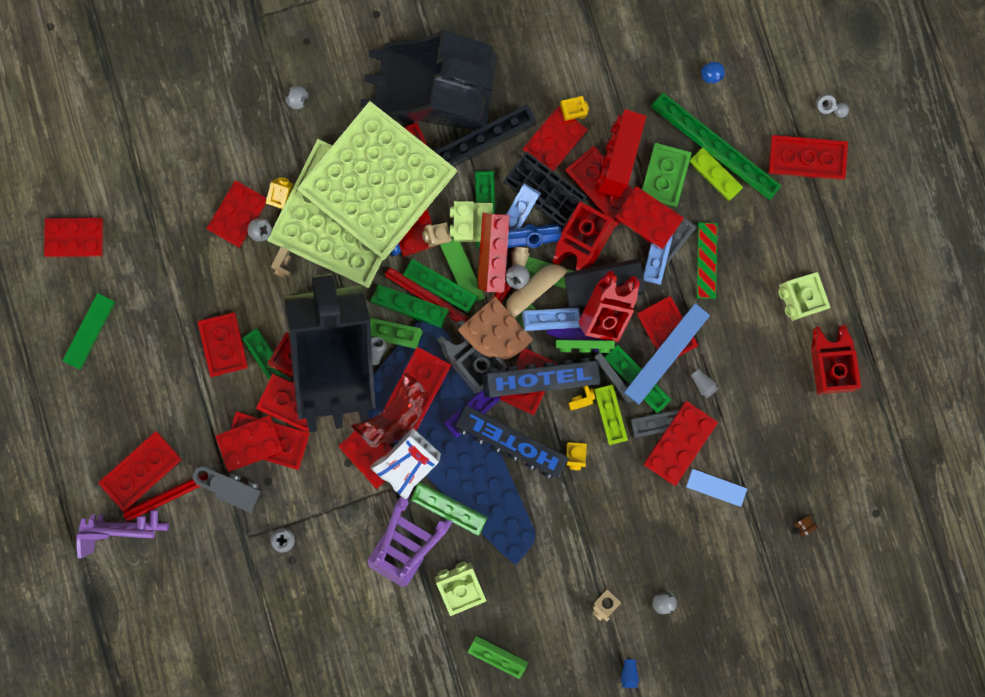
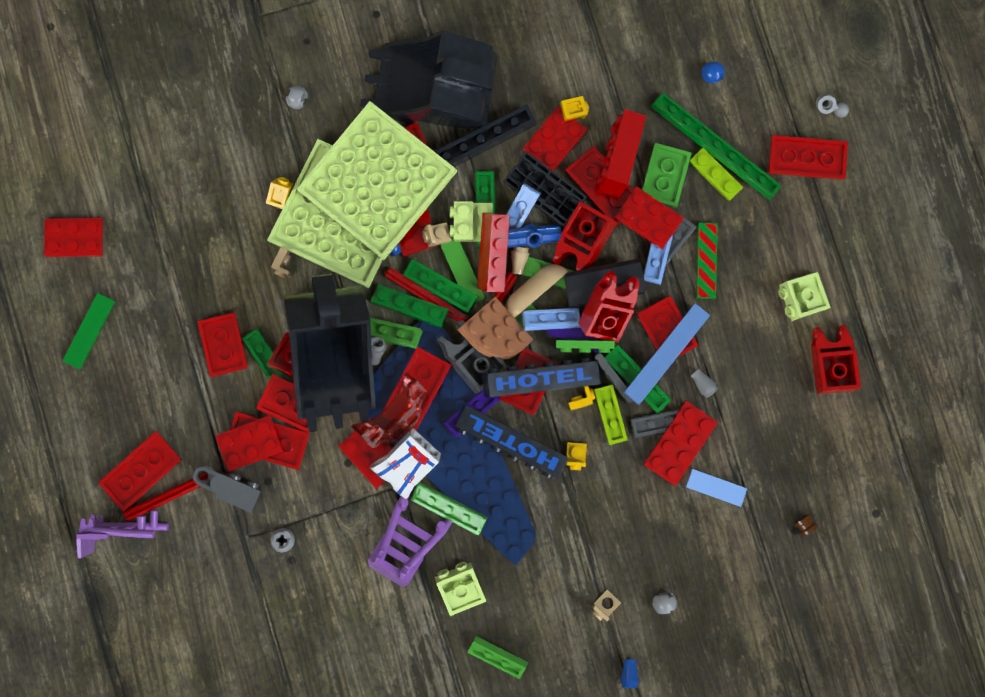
(236, 212): red plate -> none
(259, 229): light grey piece -> none
(517, 276): light grey piece -> none

